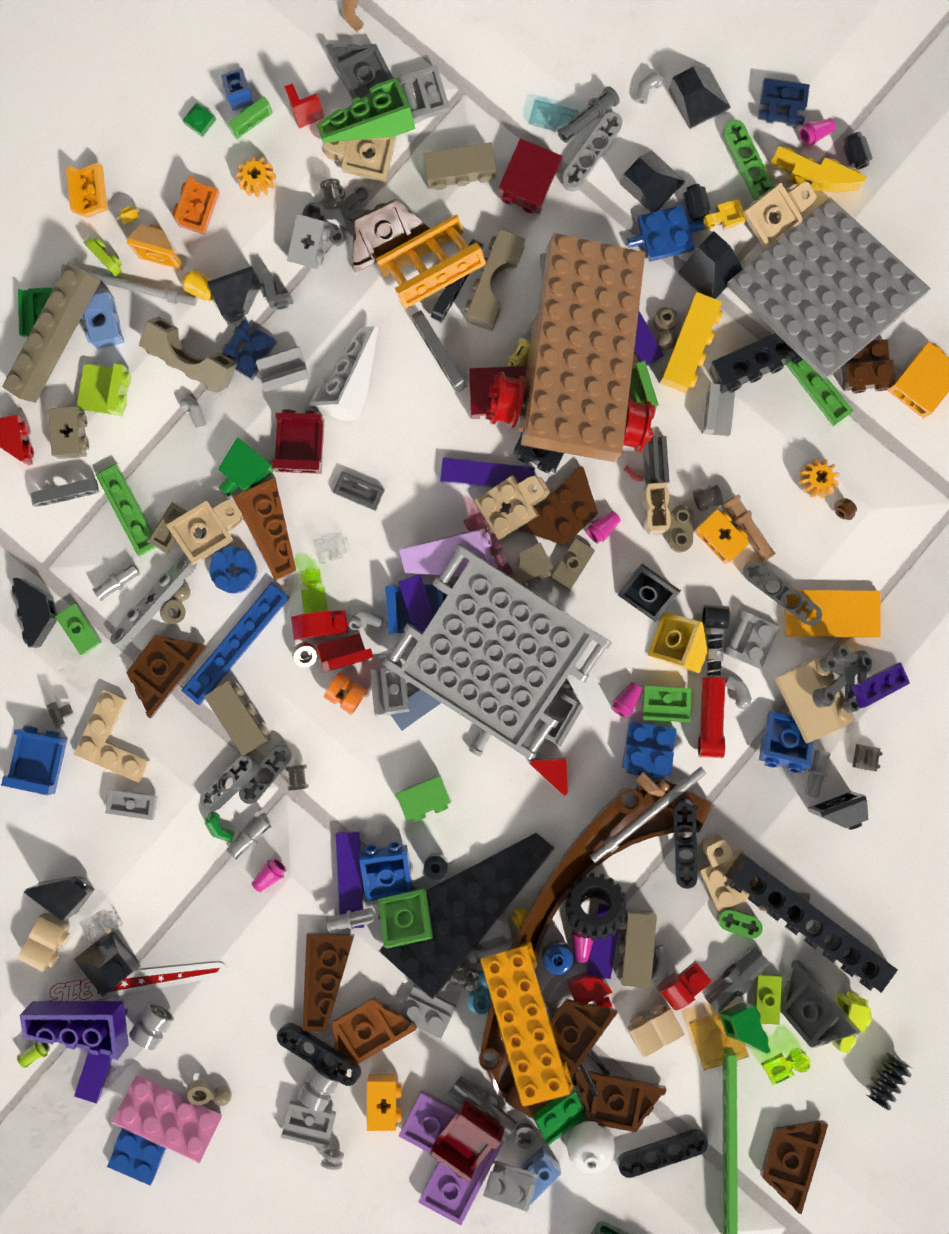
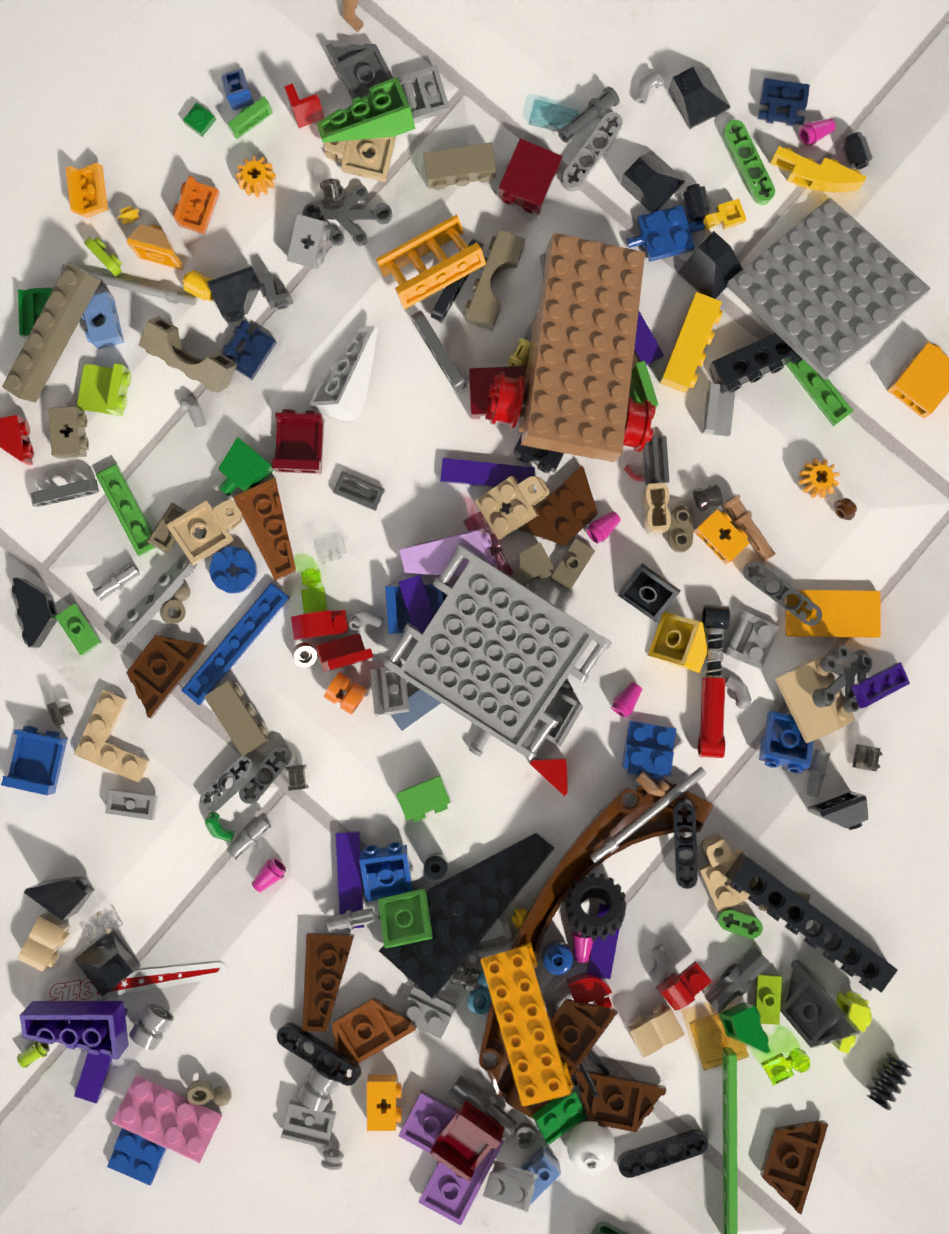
(282, 368): light grey panel -> none
(383, 231): wing -> none
(637, 948): dark tan brick -> none
(666, 339): dark tan plate -> none
(666, 703): bright green plate -> none
(787, 206): tan plate -> none
(869, 369): reddish brown plate -> none

